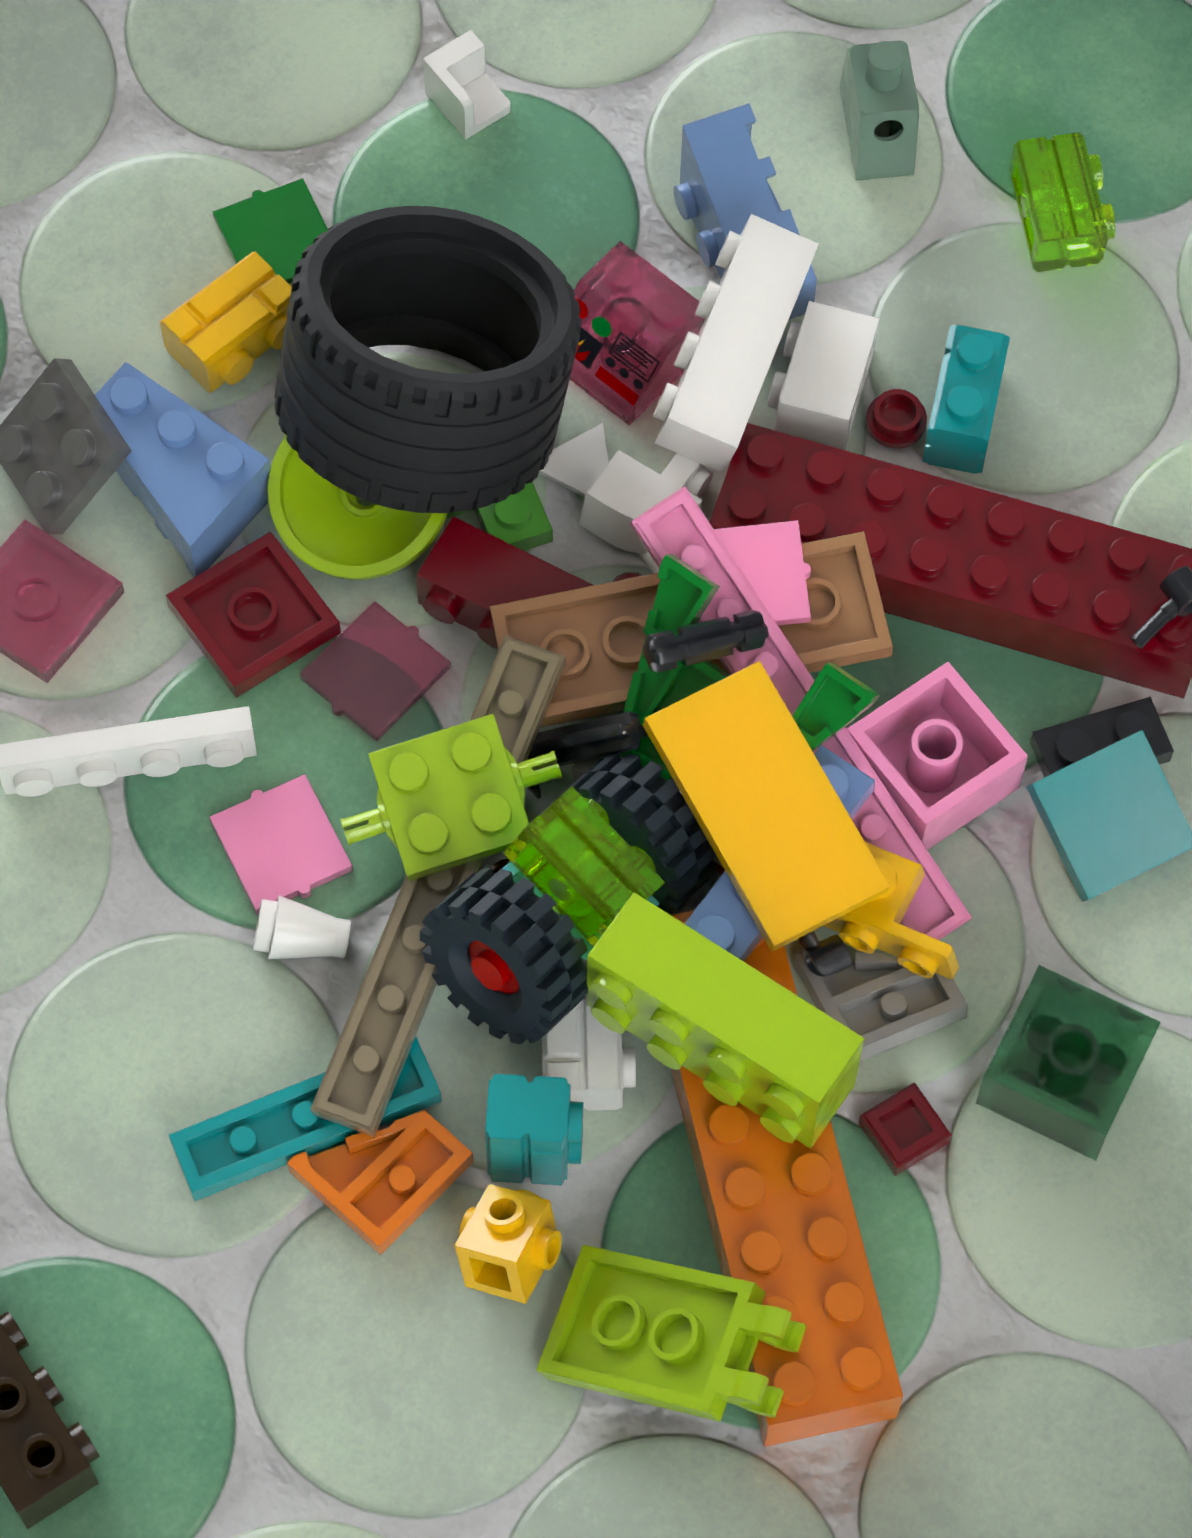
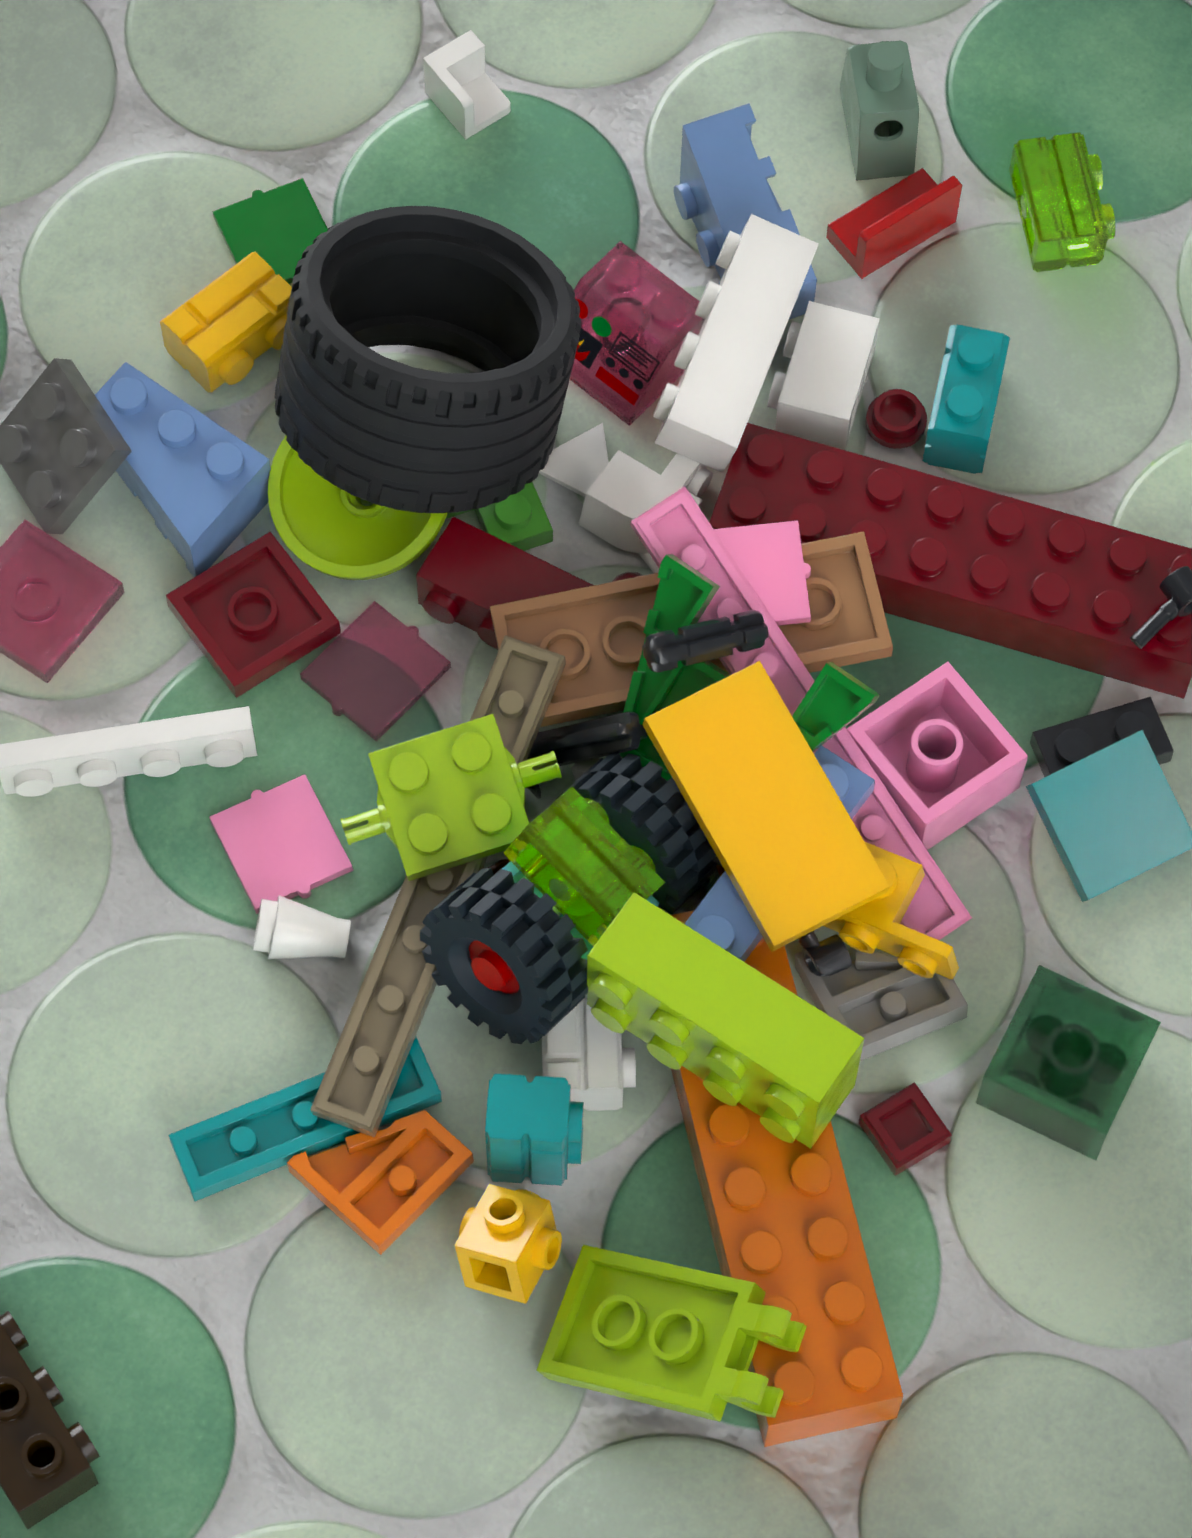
(895, 221): none -> red panel

